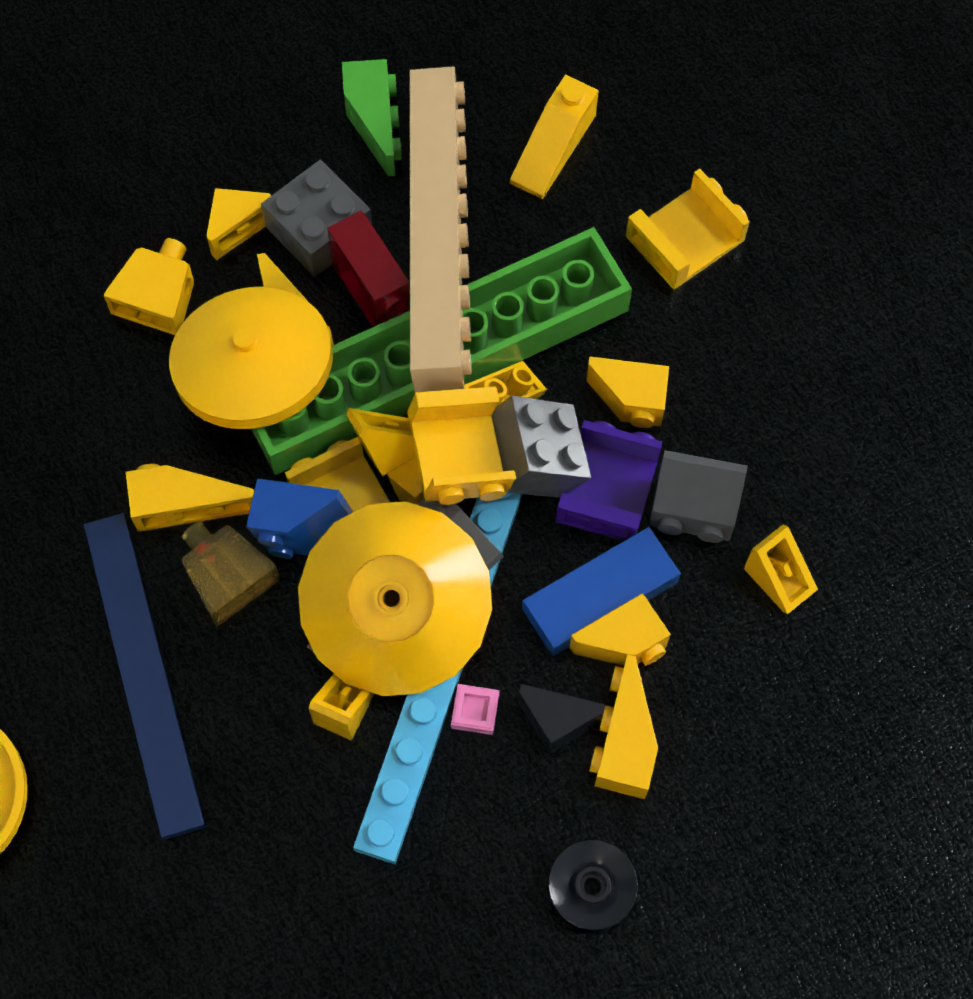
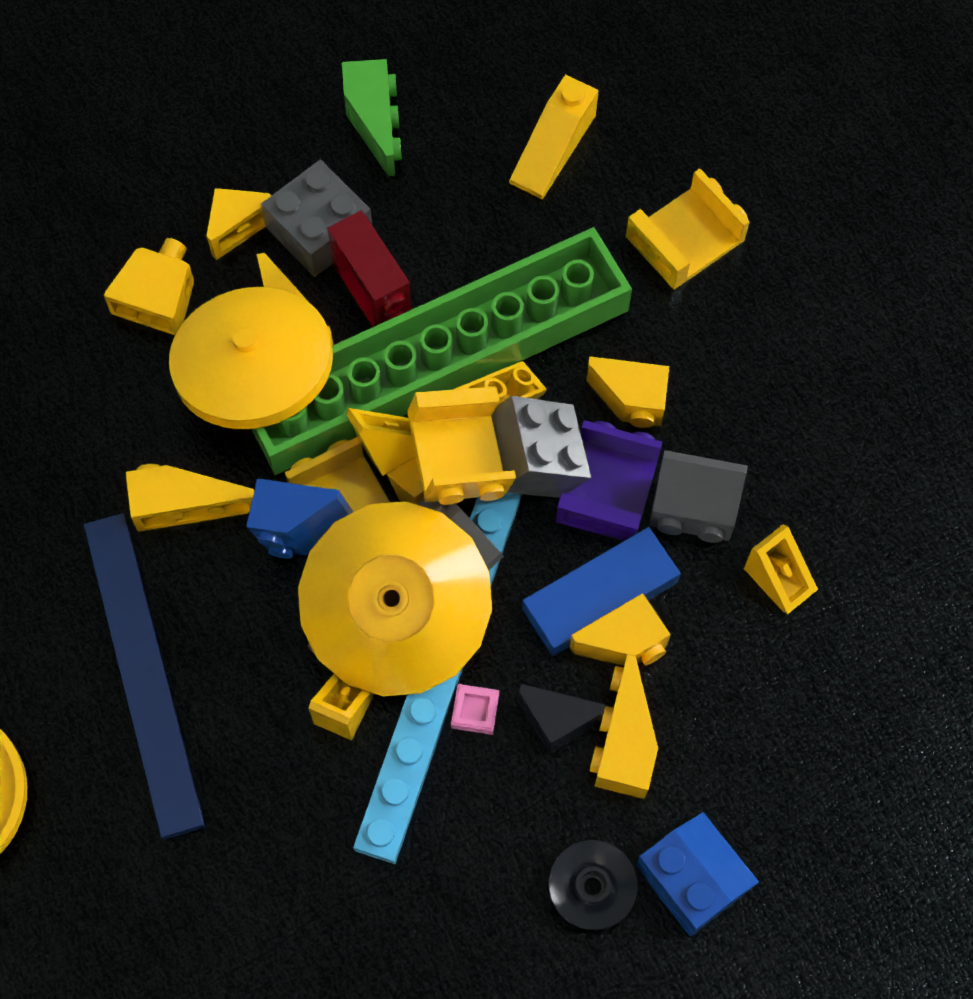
(226, 570): clear yellow torso -> none
(437, 232): tan brick -> none
(695, 873): none -> blue slope

